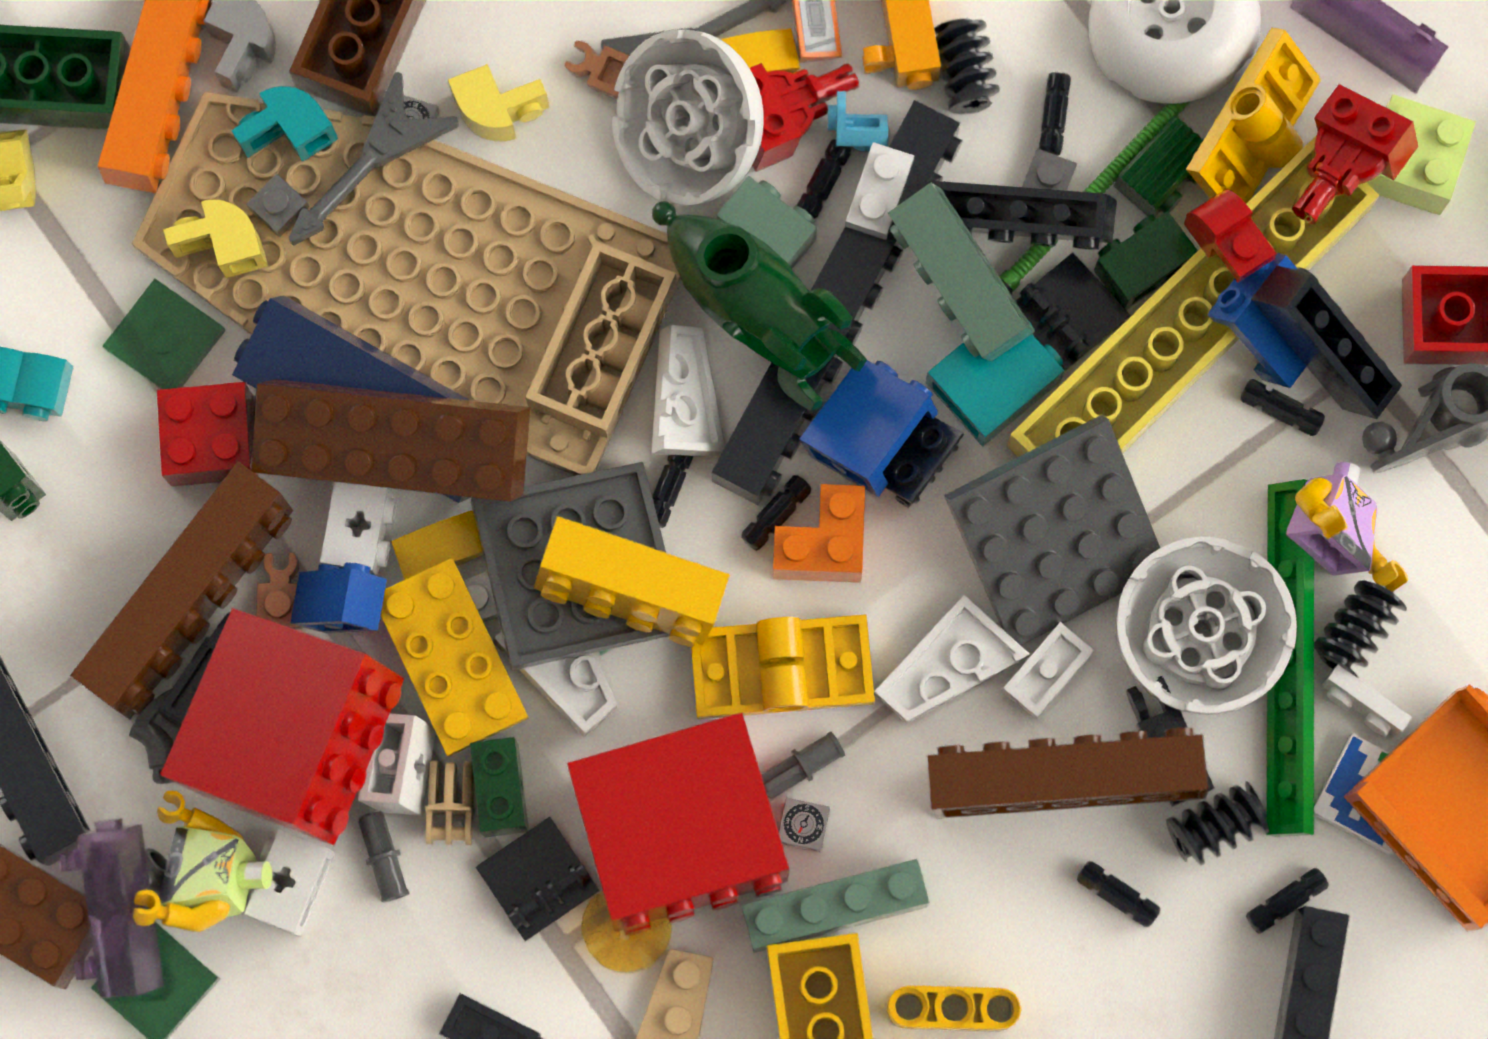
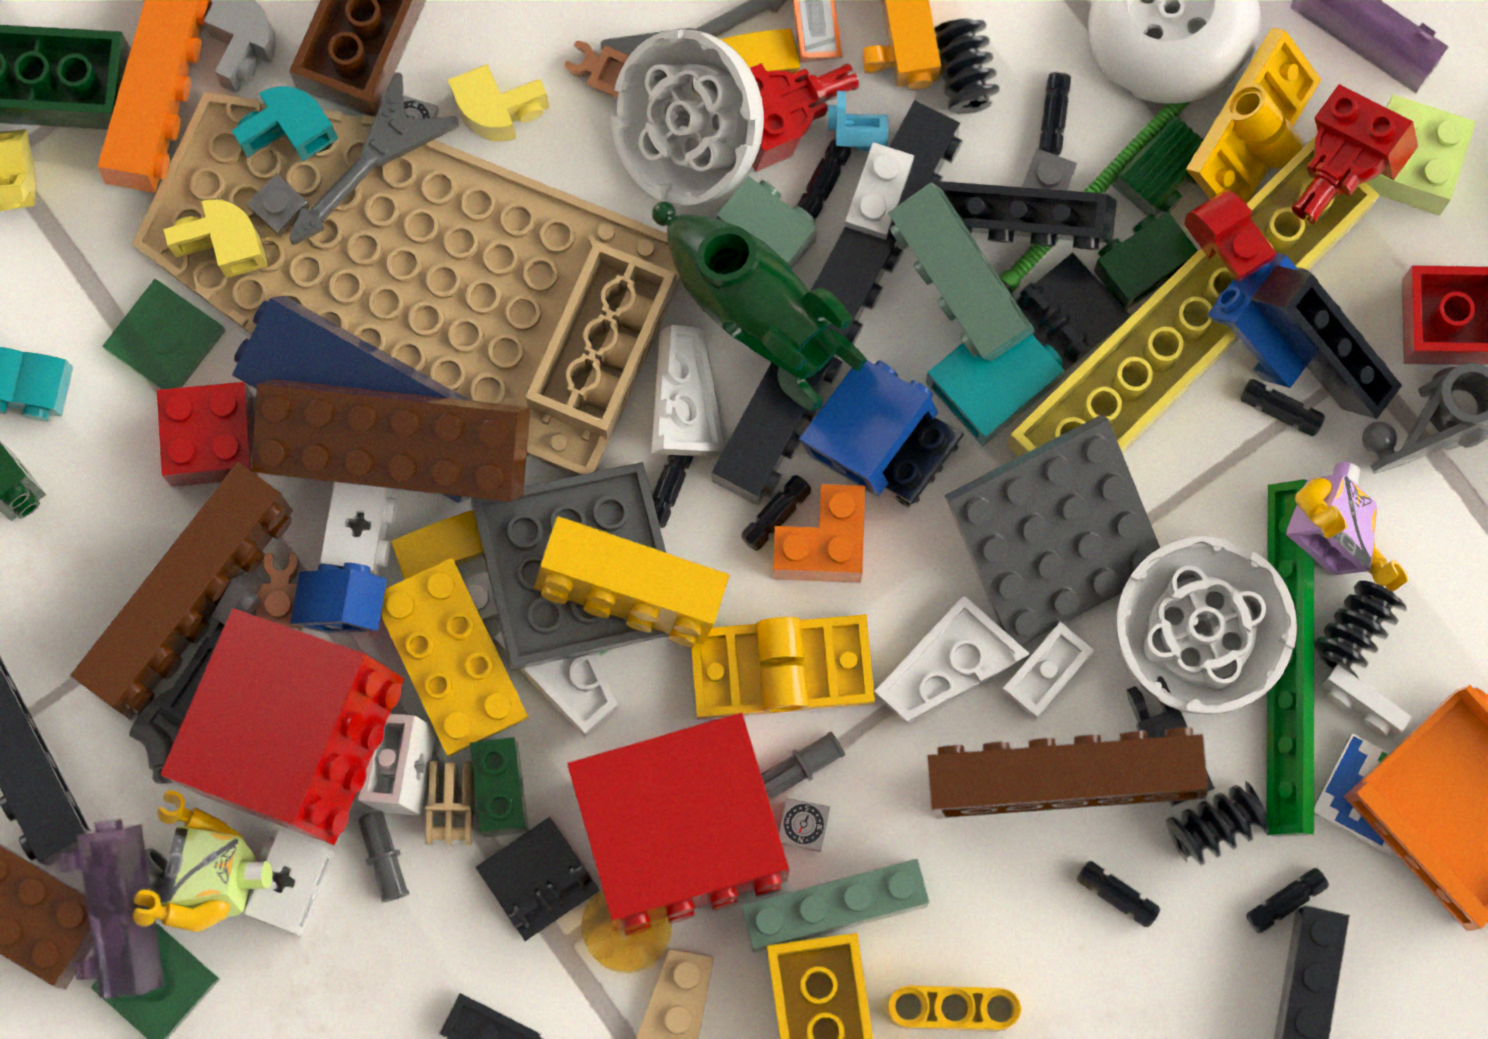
(240, 595): none -> flat silver plate

